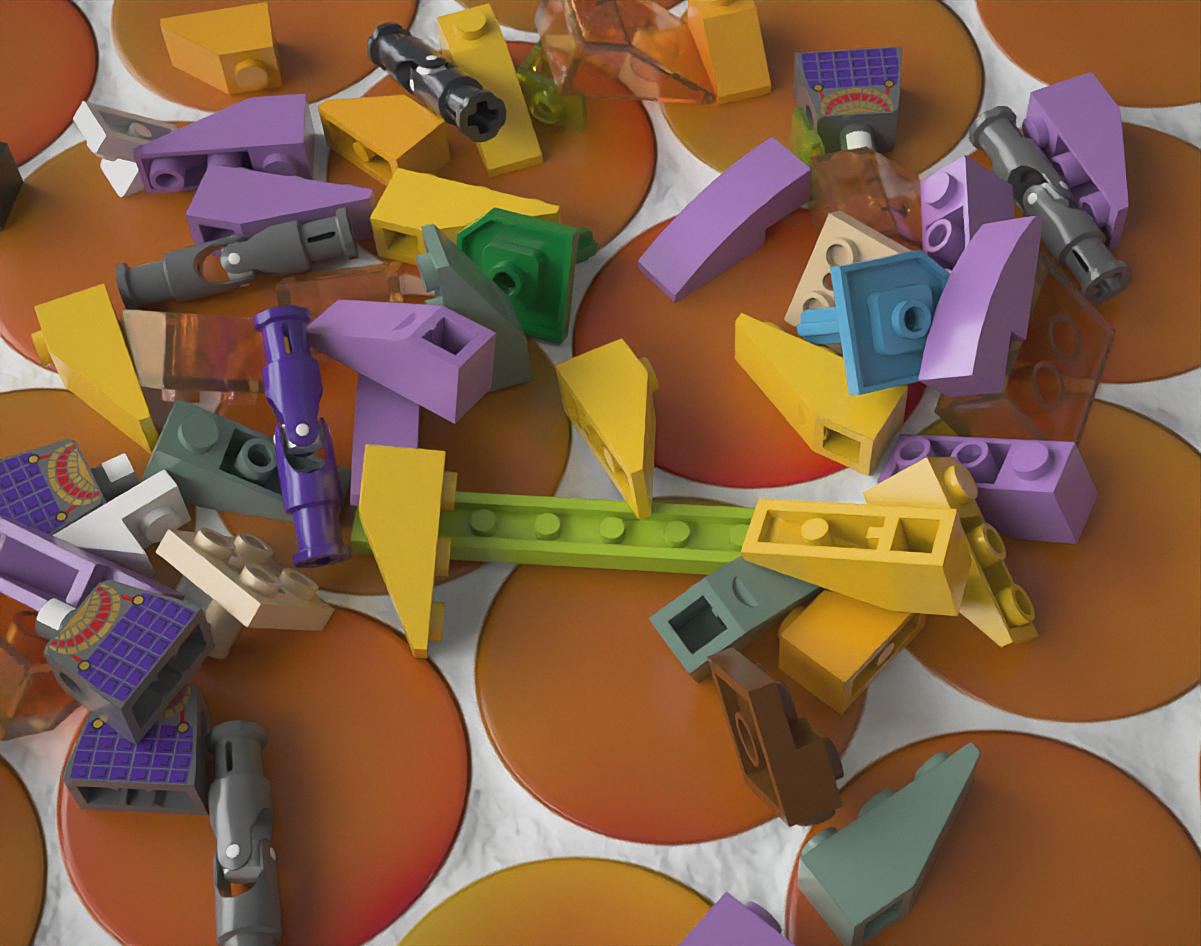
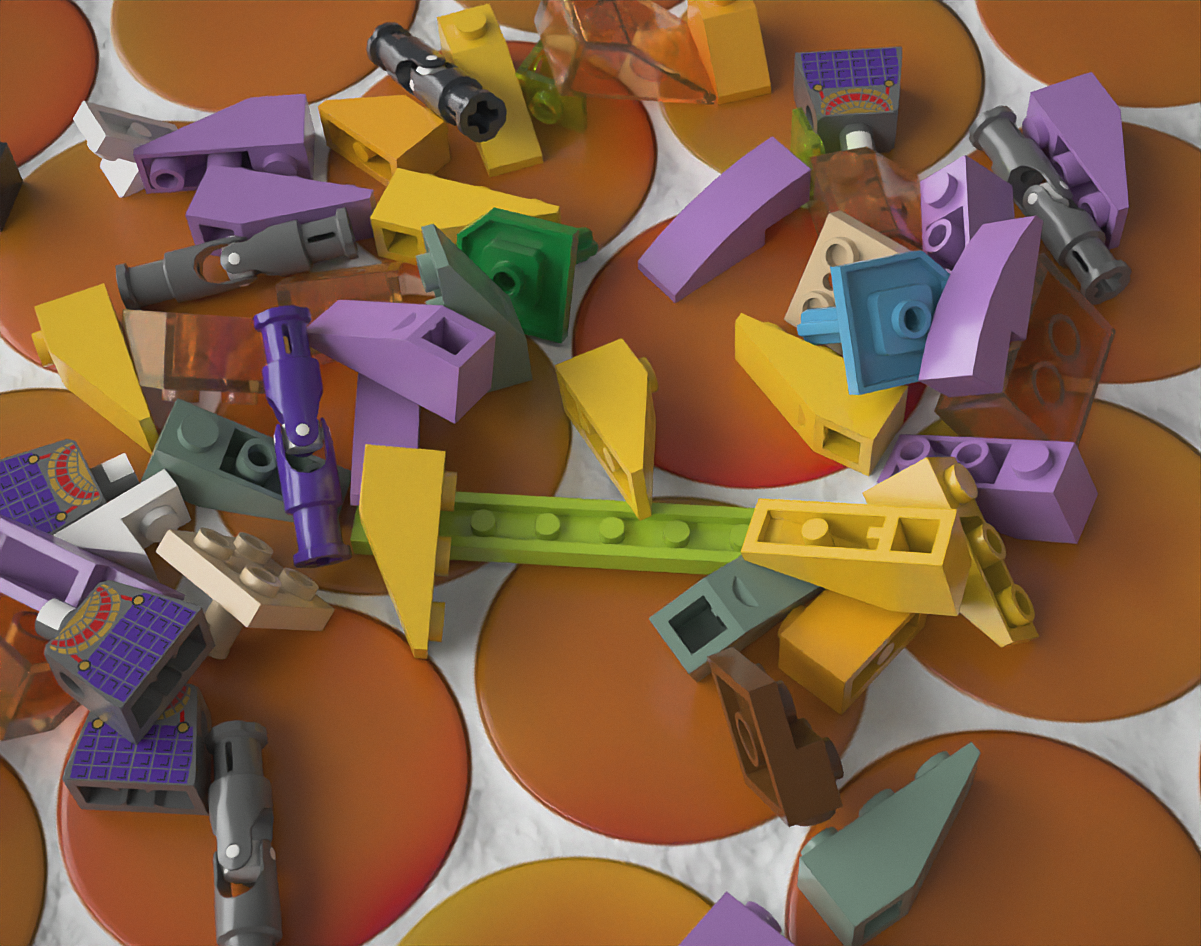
(226, 47): light orange slope -> none

